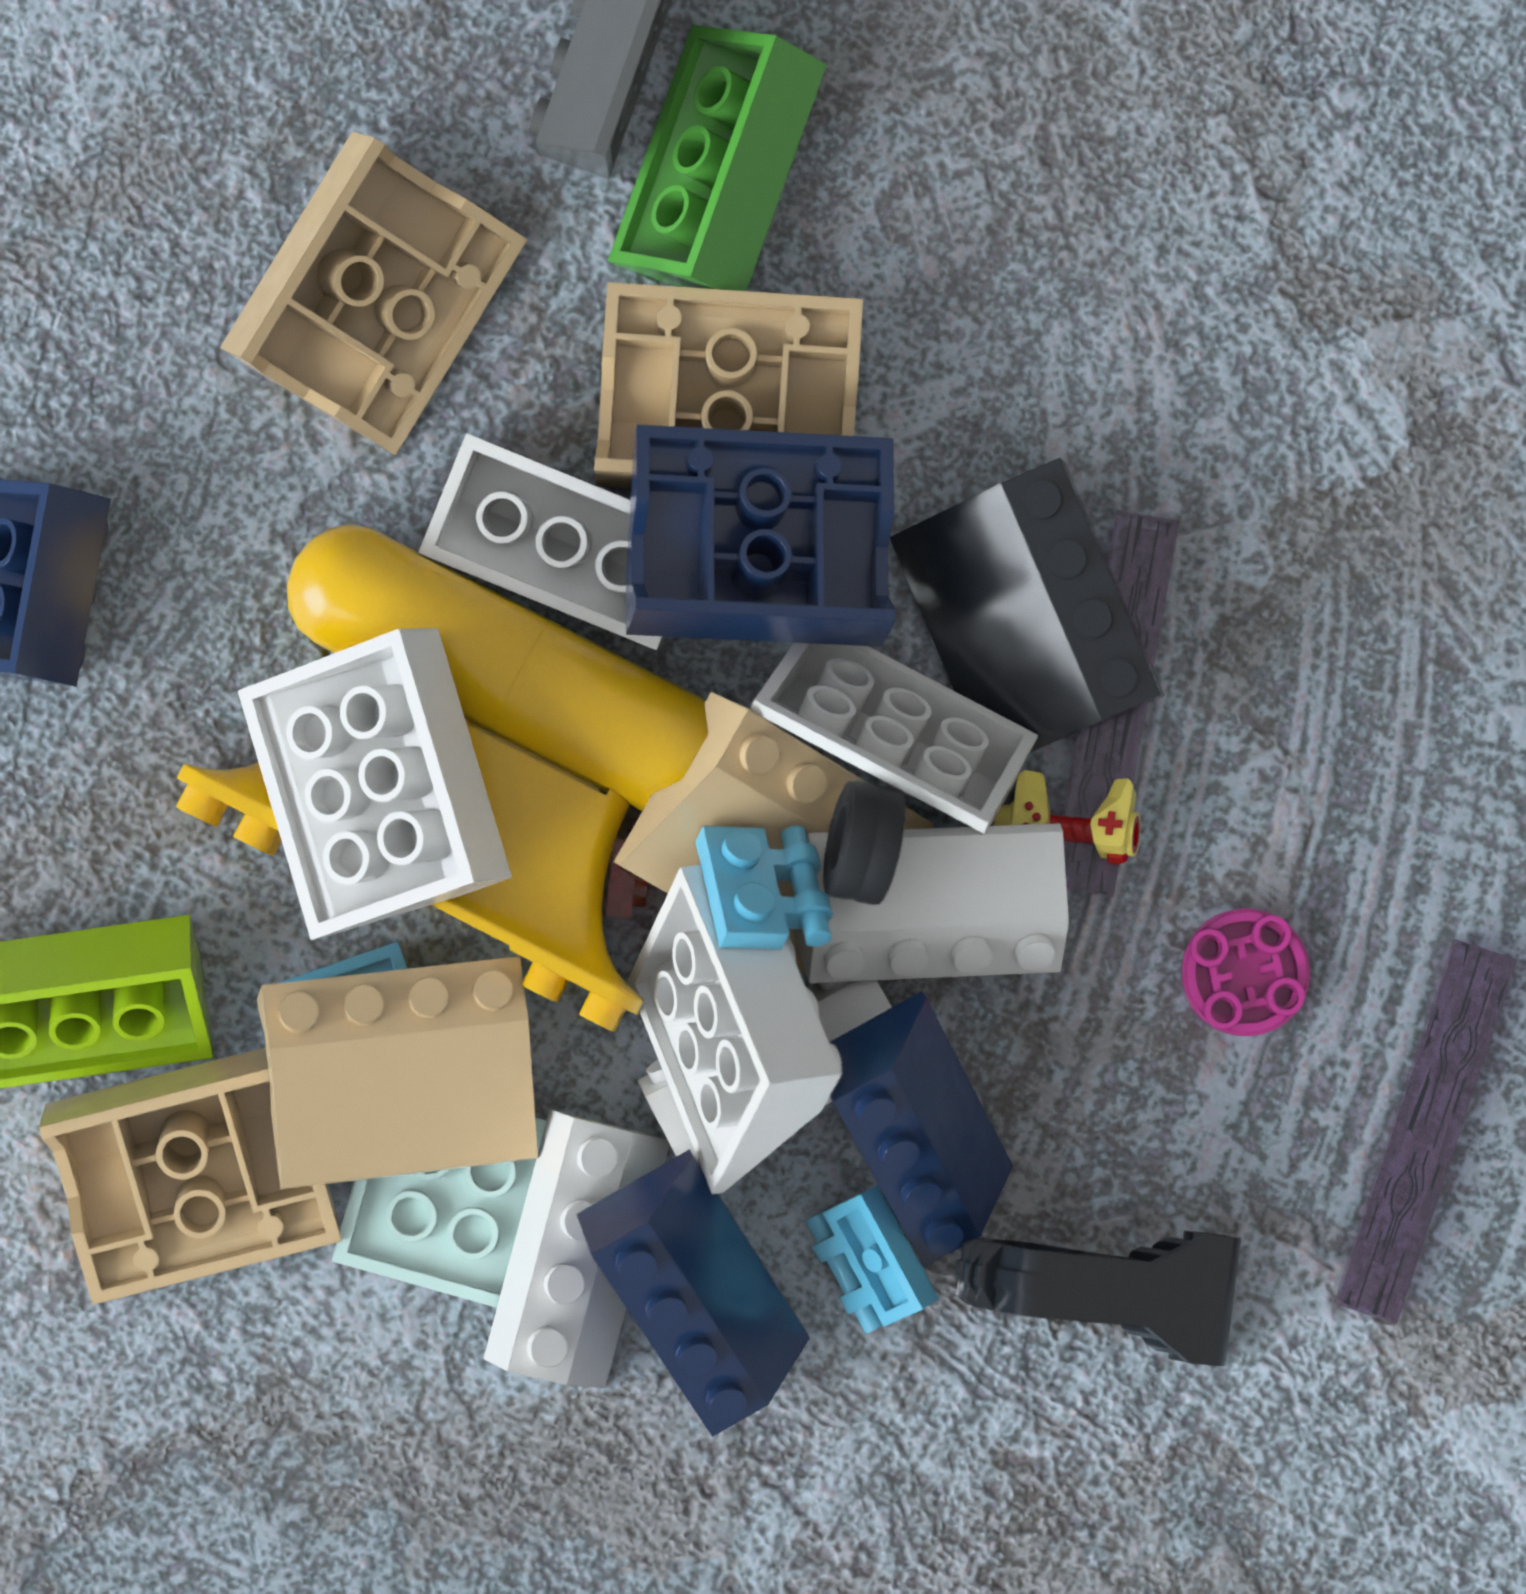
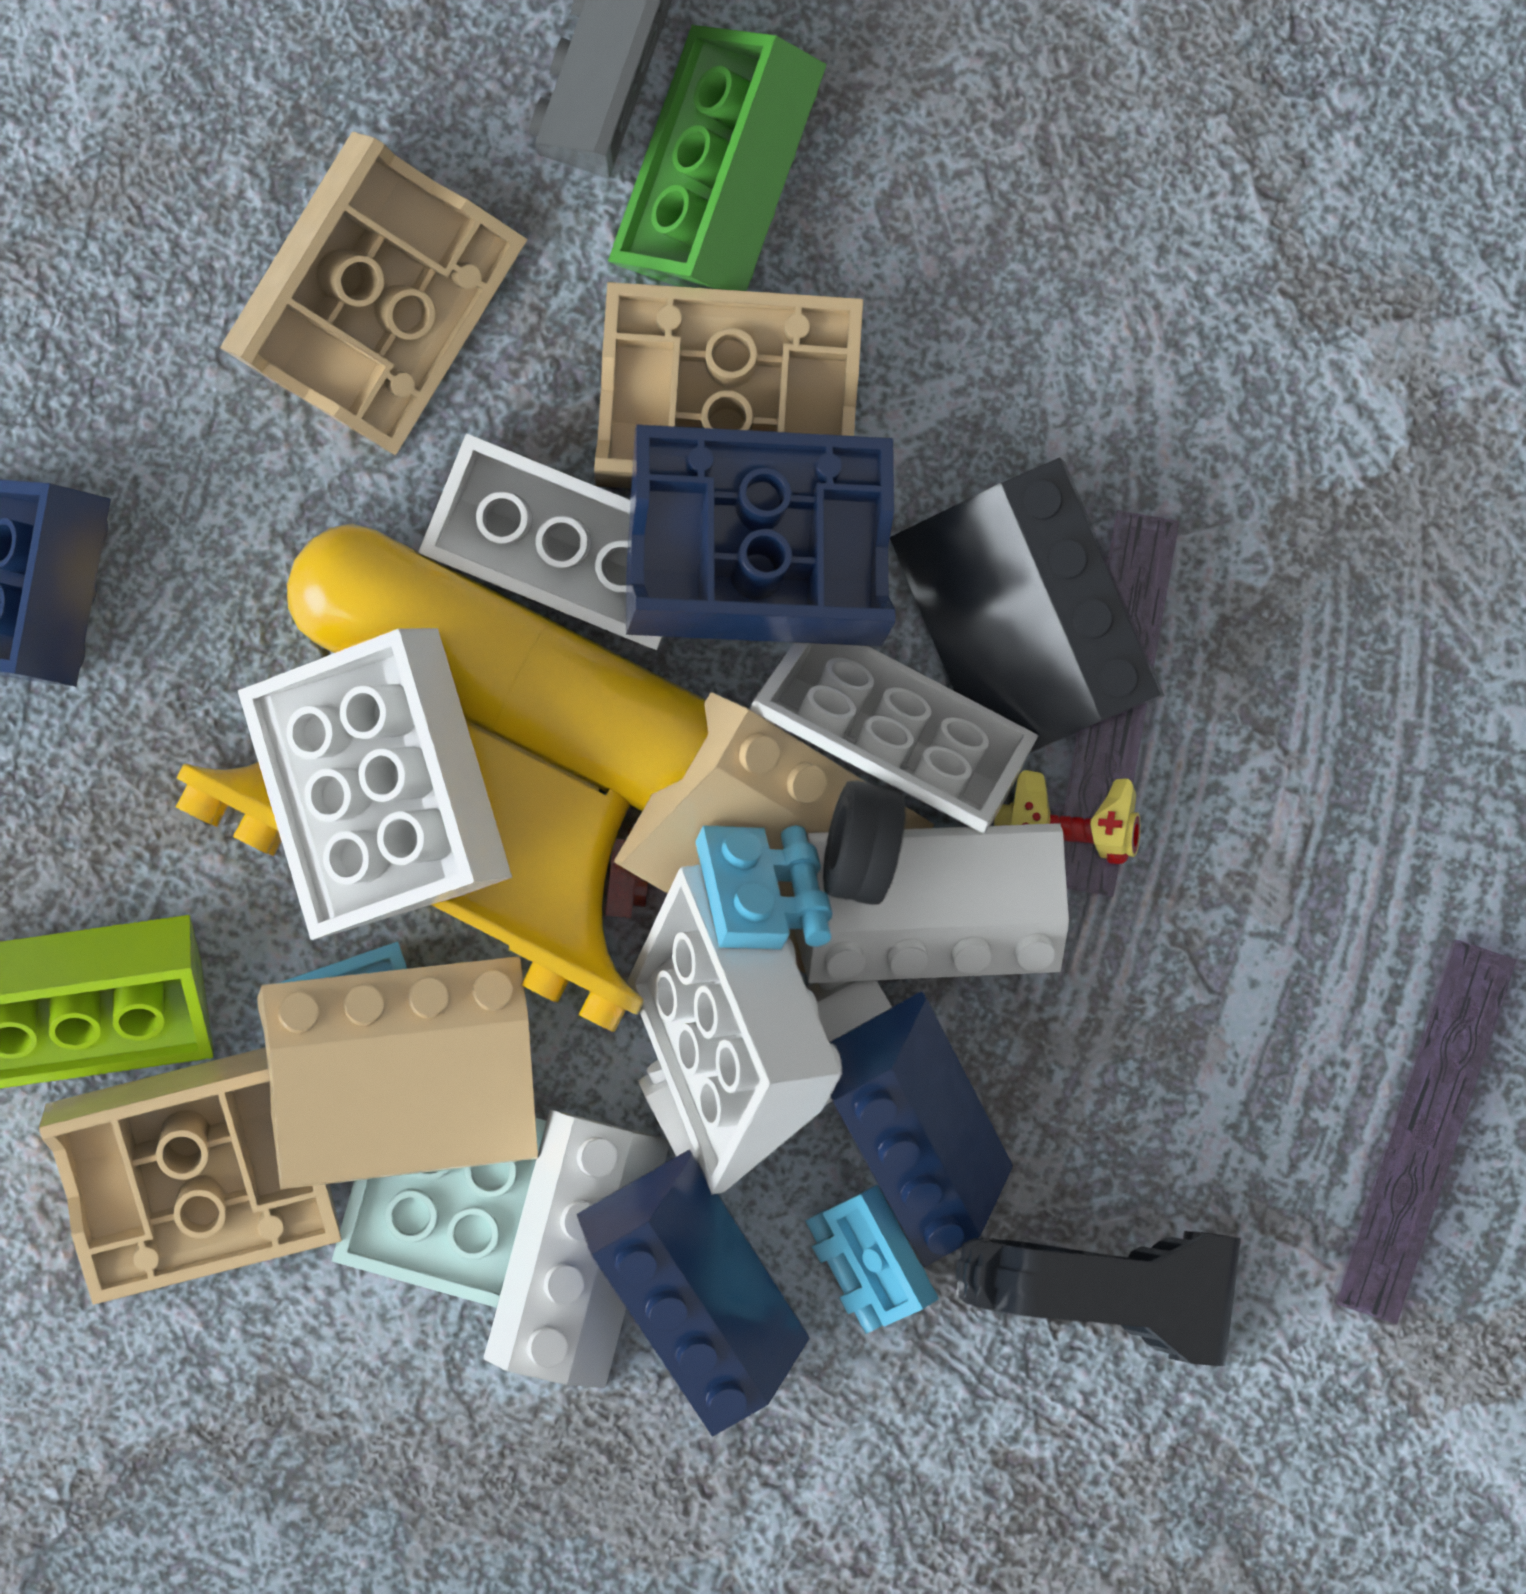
(1245, 972): dark pink tile -> none

